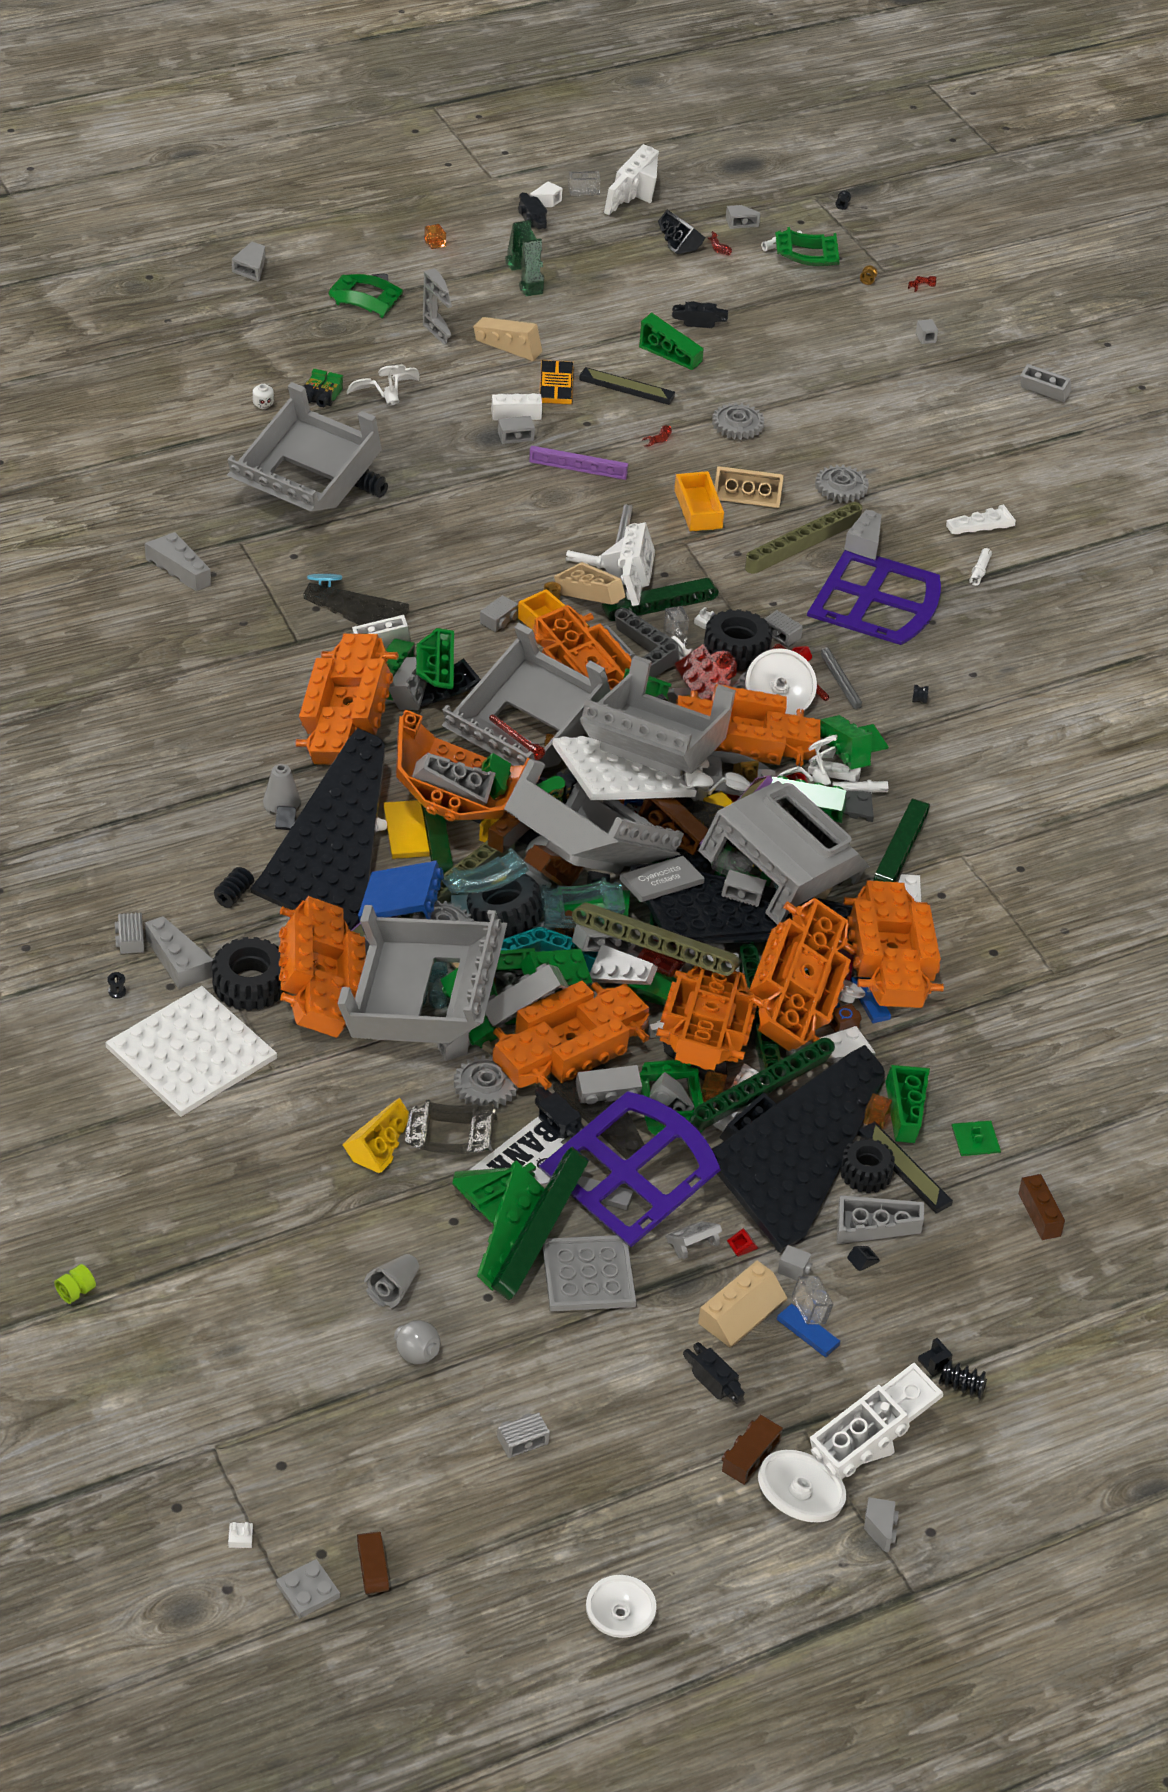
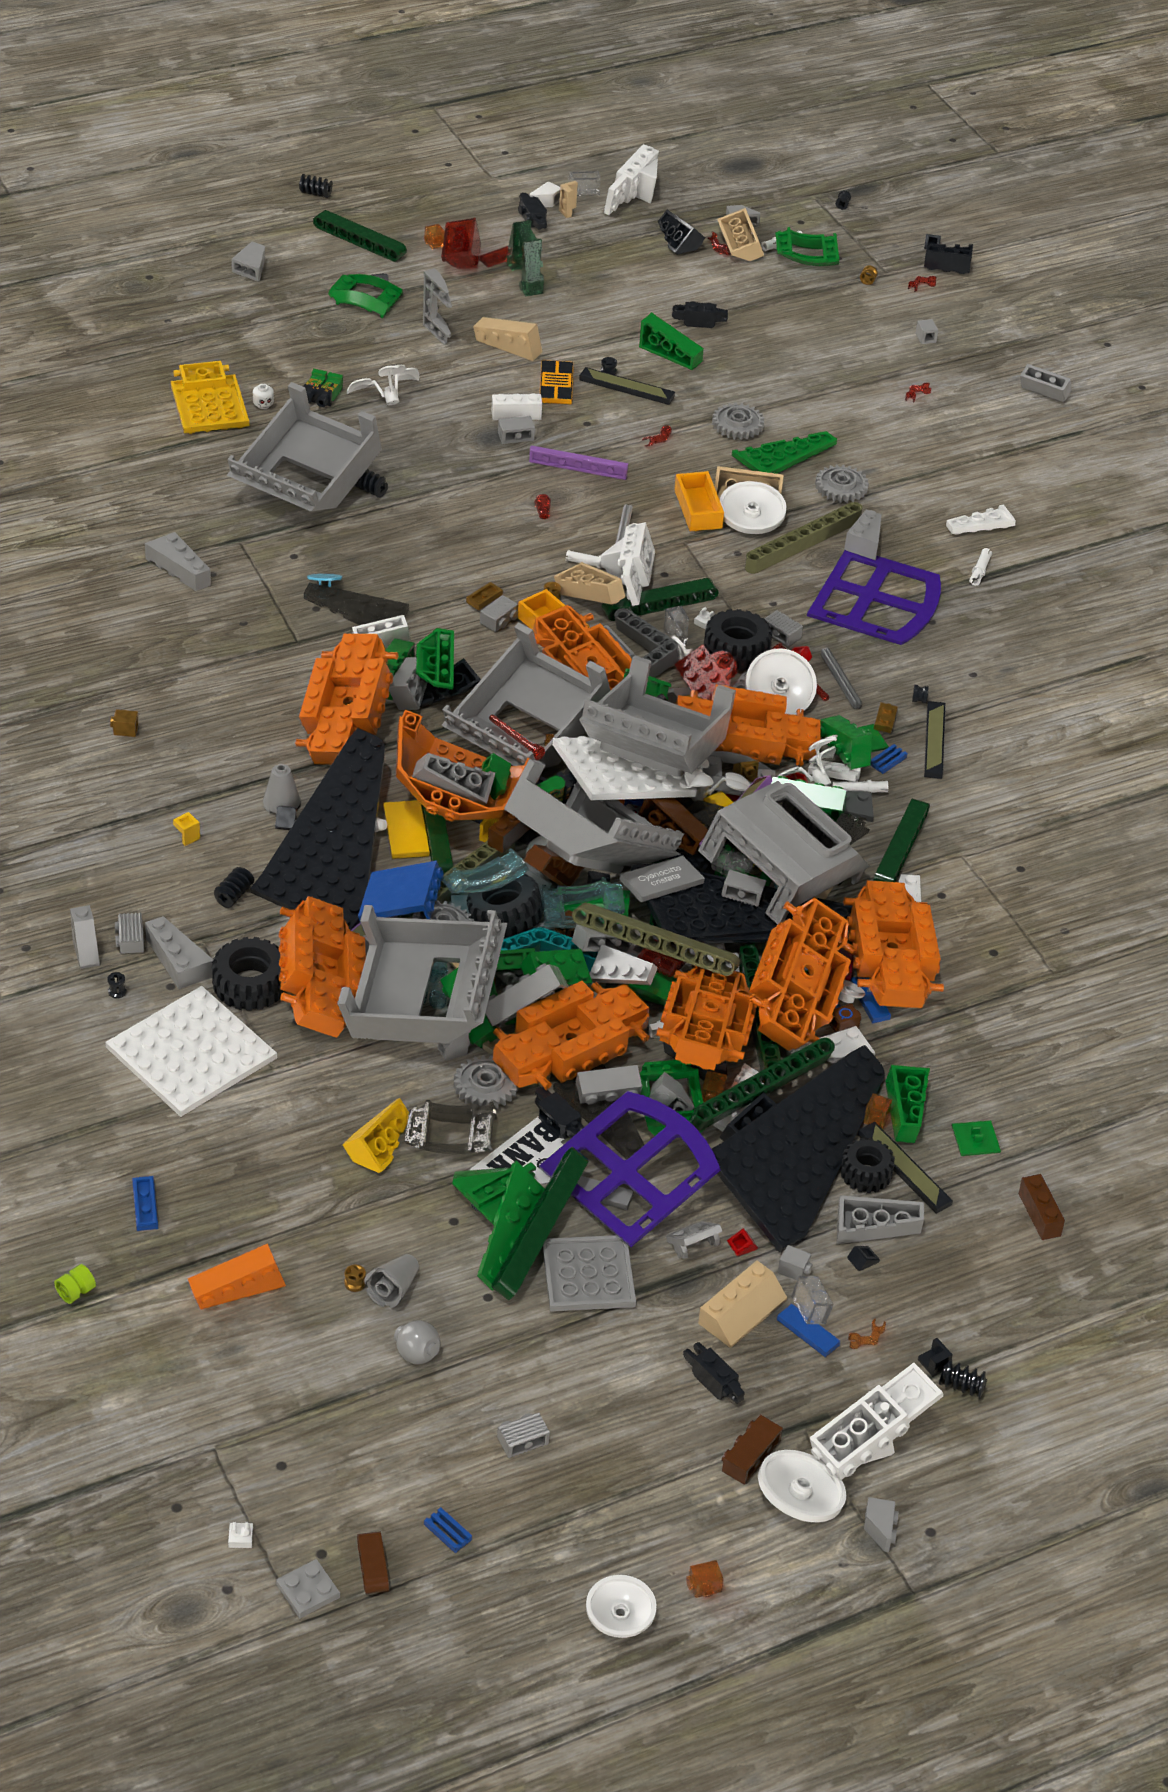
(84, 937): none -> light grey slope
(125, 723): none -> pearl gold brick
(145, 1203): none -> blue tile
(189, 827): none -> yellow panel
(208, 398): none -> yellow plate
(237, 1278): none -> orange wedge
(315, 187): none -> black piece
(354, 1272): none -> pearl gold wheel
(359, 235): none -> dark green beam
(450, 1528): none -> blue tile
(461, 244): none -> clear red windscreen
(484, 596): none -> pearl gold plate
(494, 257): none -> clear red tile
(543, 505): none -> clear red cone
(568, 198): none -> tan panel
(609, 365): none -> black wheel
(705, 1579): none -> clear orange brick
(741, 235): none -> tan slope
(753, 507): none -> white dish
(781, 455): none -> green wing
(853, 826): none -> clear smoke slope
(867, 1340): none -> clear orange arm
(885, 717): none -> pearl gold plate
(886, 756): none -> blue tile
(924, 388): none -> clear red arm
(932, 239): none -> black slope
(934, 740): none -> tile
(948, 258): none -> black wedge

